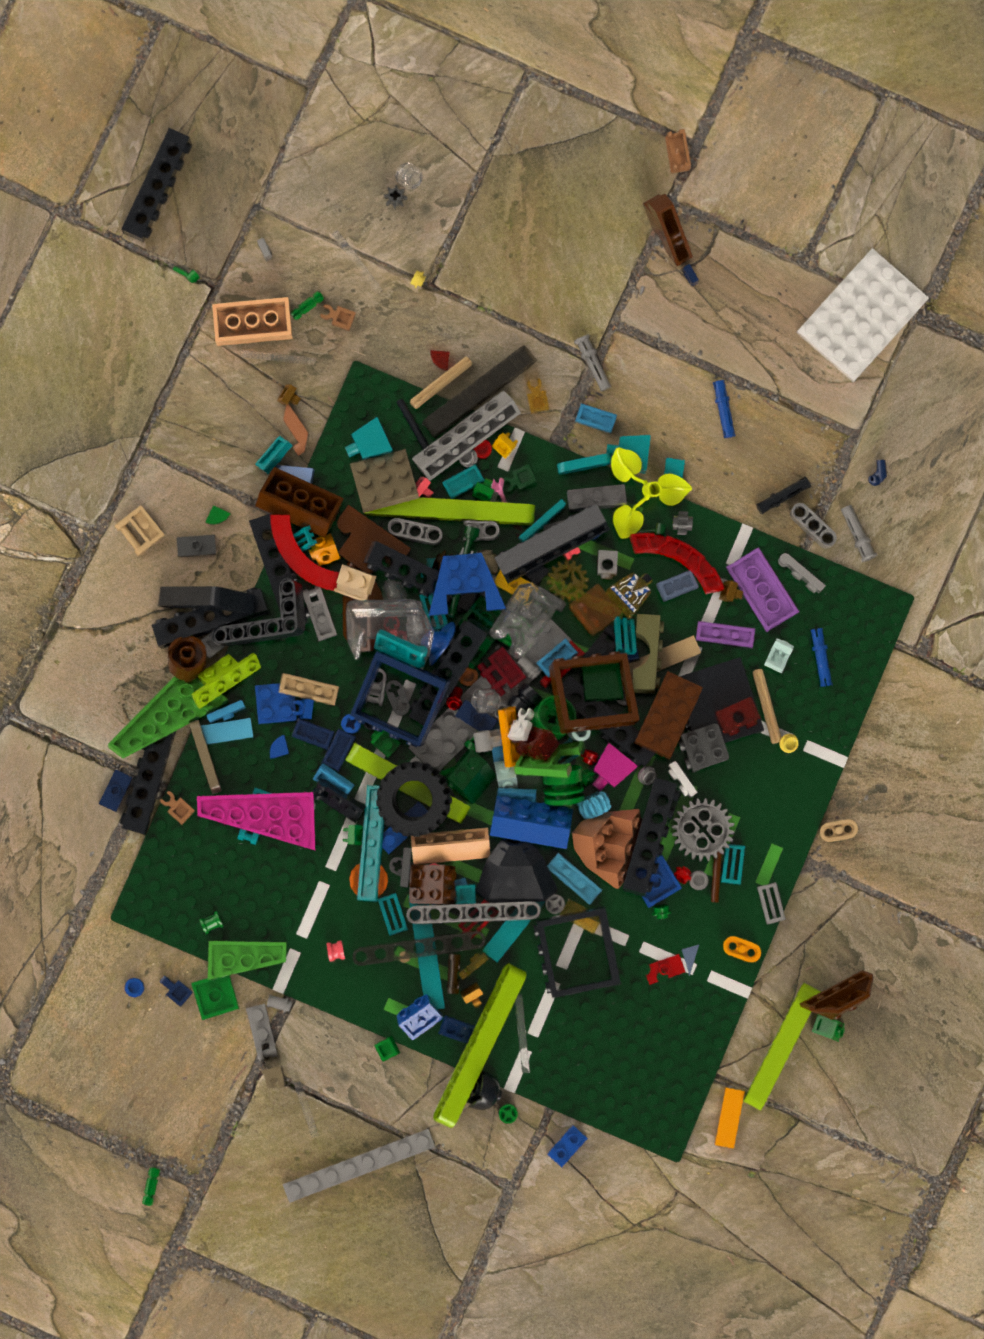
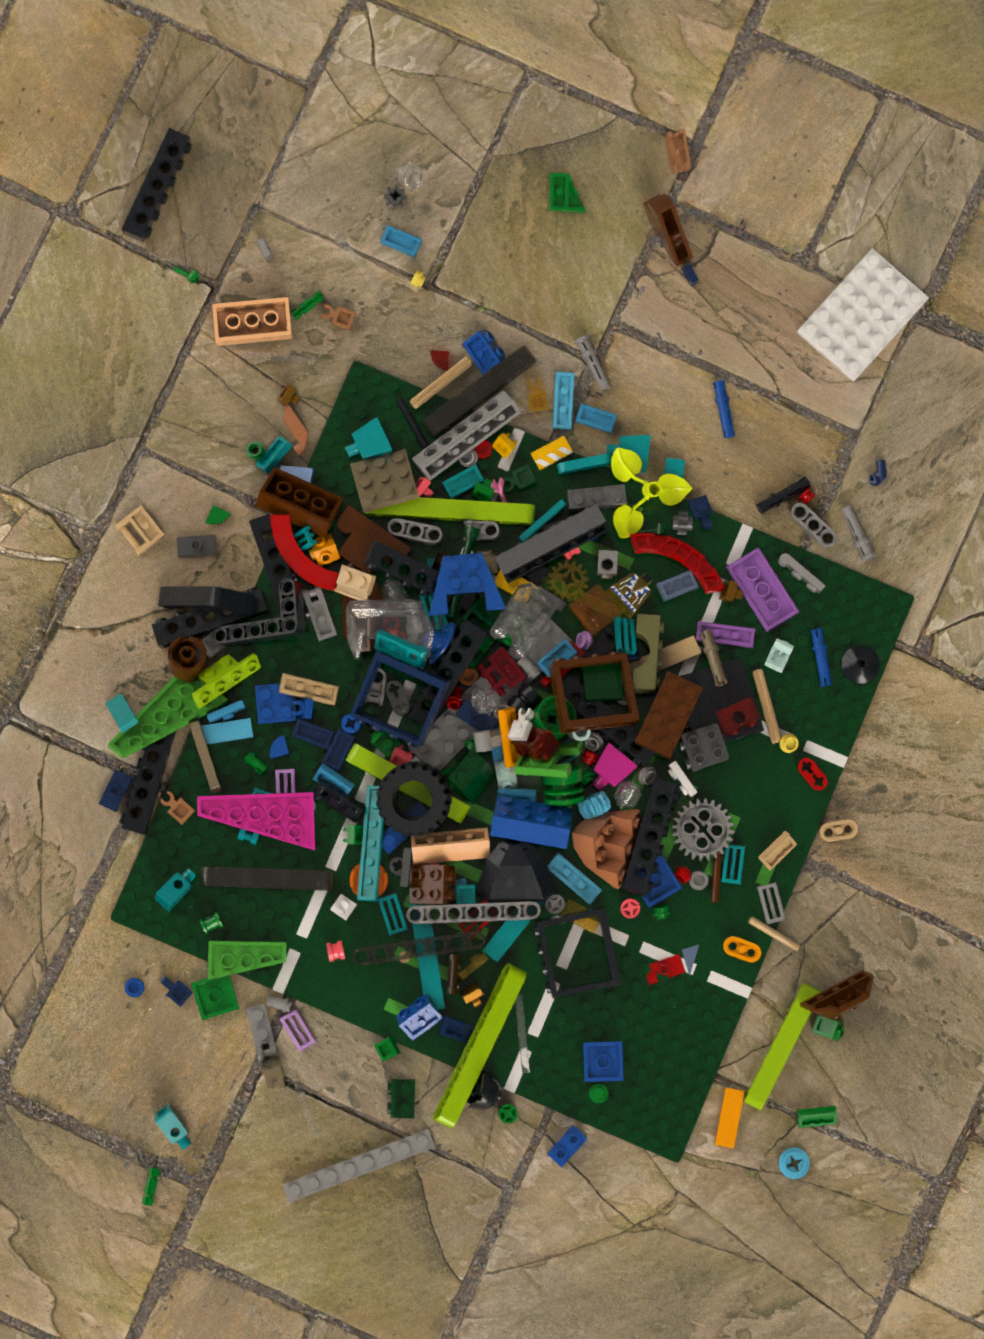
(121, 712): none -> teal tile
(168, 895): none -> teal torso
(169, 1119): none -> teal torso
(252, 447): none -> green plate
(257, 764): none -> green pin
(267, 878): none -> clear smoke beam
(285, 771): none -> lavender tile
(289, 1016): none -> lavender tile
(343, 907): none -> white tile
(399, 756): none -> coral tile
(401, 241): none -> dark azure tile
(402, 1098): none -> dark green bracket
(484, 350): none -> blue bracket
(551, 453): none -> yellow tile
(563, 195): none -> green wing
(563, 400): none -> medium azure tile
(584, 640): none -> lavender plate
(594, 742): none -> light grey plate
(598, 1093): none -> green plate
(603, 1061): none -> blue plate
(627, 794): none -> clear head
(630, 908): none -> coral wheel
(701, 510): none -> dark blue plate
(711, 651): none -> dark tan pin
(773, 933): none -> tan bar
(777, 850): none -> tan plate
(803, 1165): none -> medium azure gear
(806, 496): none -> red bush
(815, 771): none -> red beam
(817, 1116): none -> green plate
(860, 674): none -> black dish

